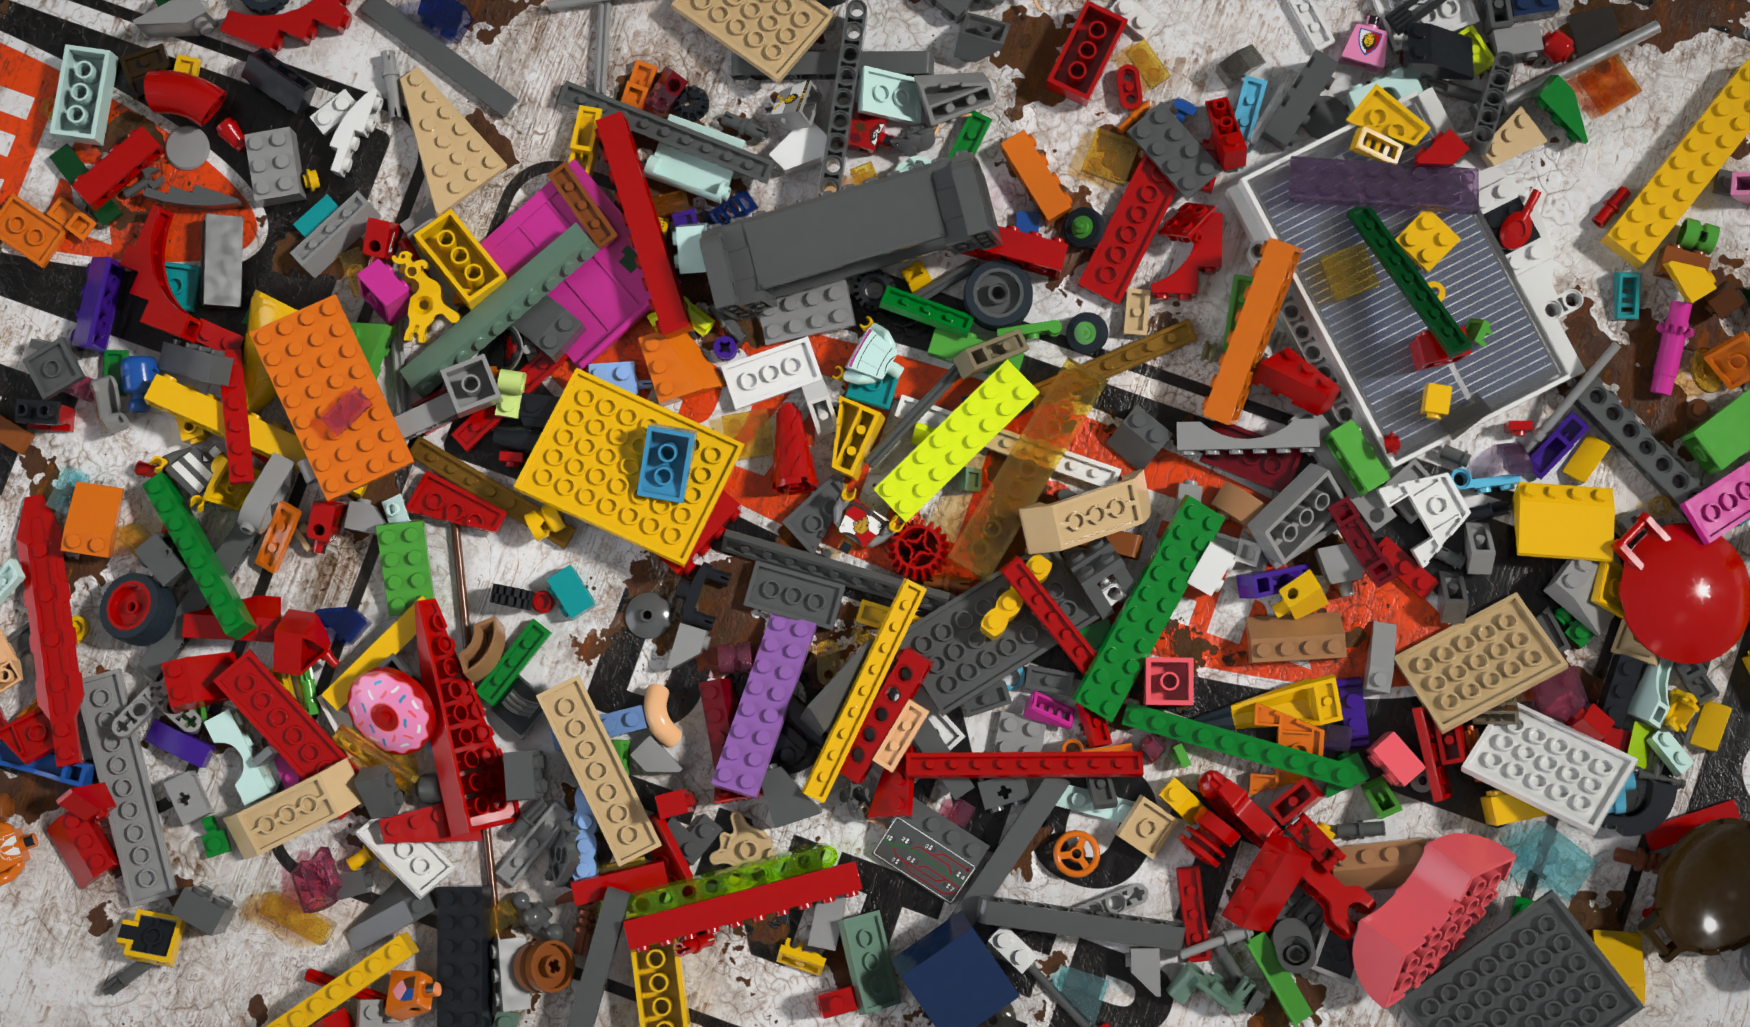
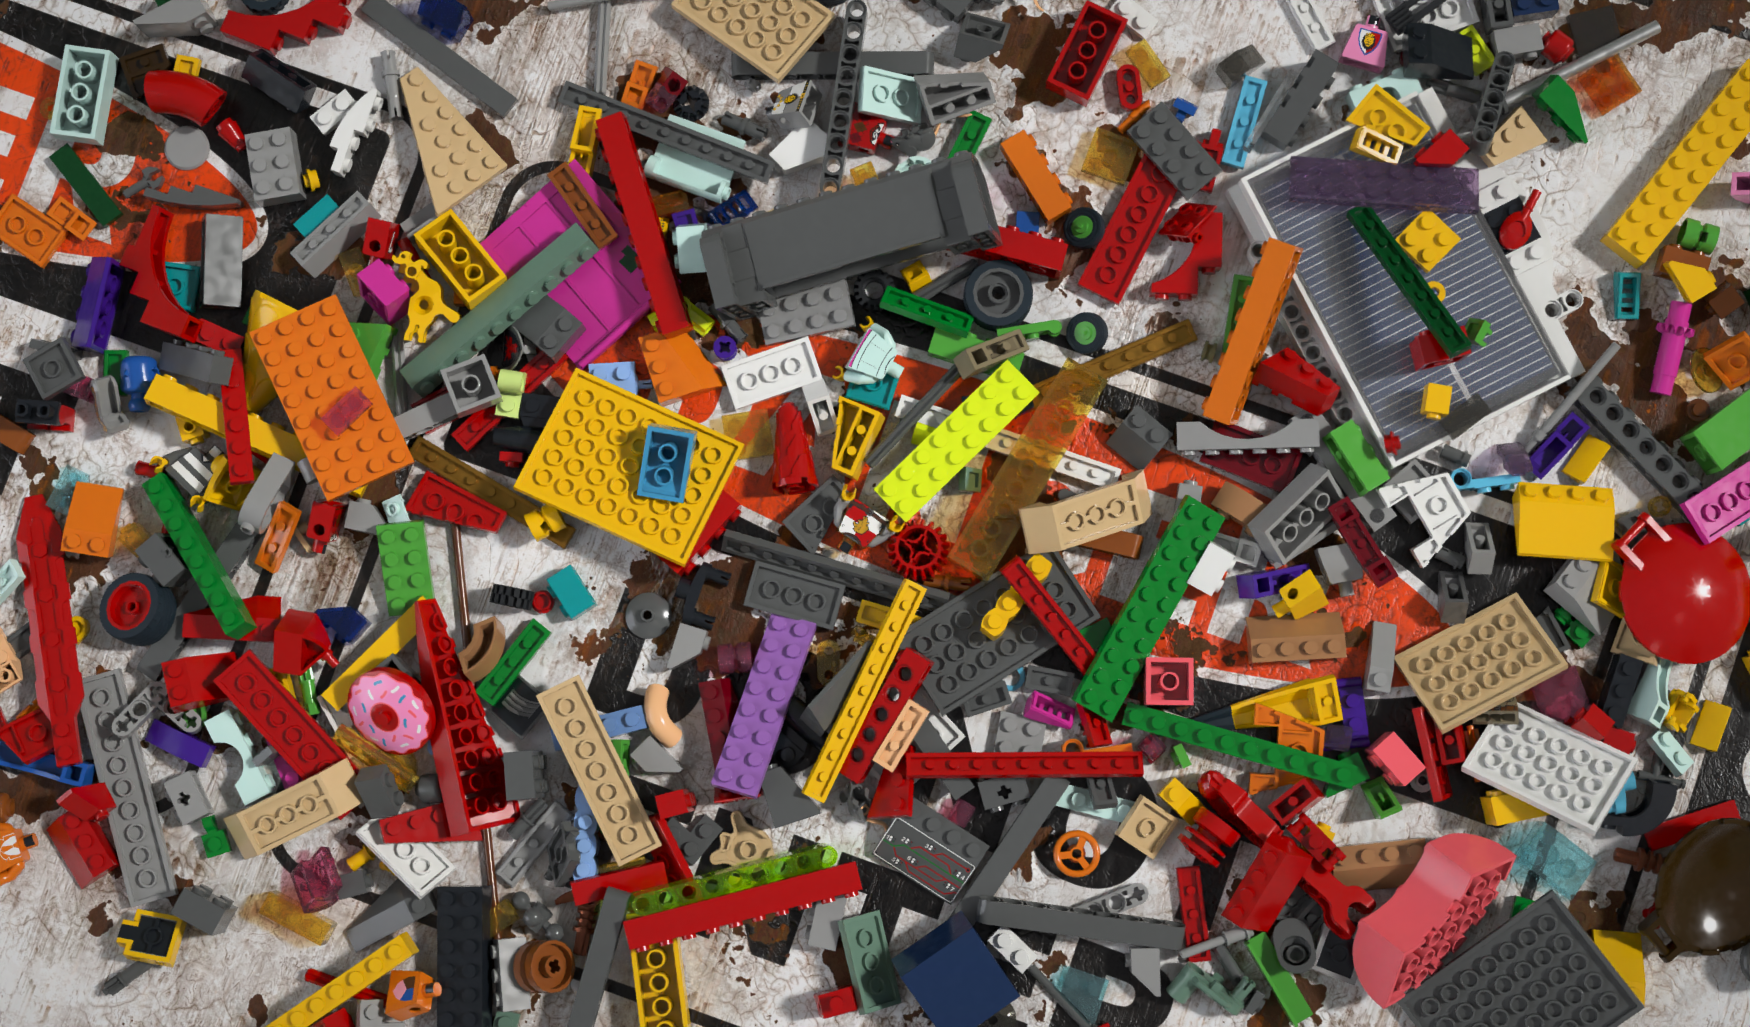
(117, 168): red brick -> none
(694, 945): red pin -> none
(805, 961): yellow plate -> none
(1094, 566): dark grey brick -> none
(1136, 312): tan plate -> none
(1226, 134): red slope -> none
(1326, 118): dark grey piece -> none
(1349, 272): clear yellow plate -> none
(1360, 829): dark grey pin -> none
(1409, 571): red plate -> none
(1489, 510): black piece -> none
(1518, 428): red plate -> none
(1611, 207): red axle -> none
(1638, 745): lime sticker -> none
(1696, 682): dark grey slope -> none
(1722, 182): dark grey plate -> none

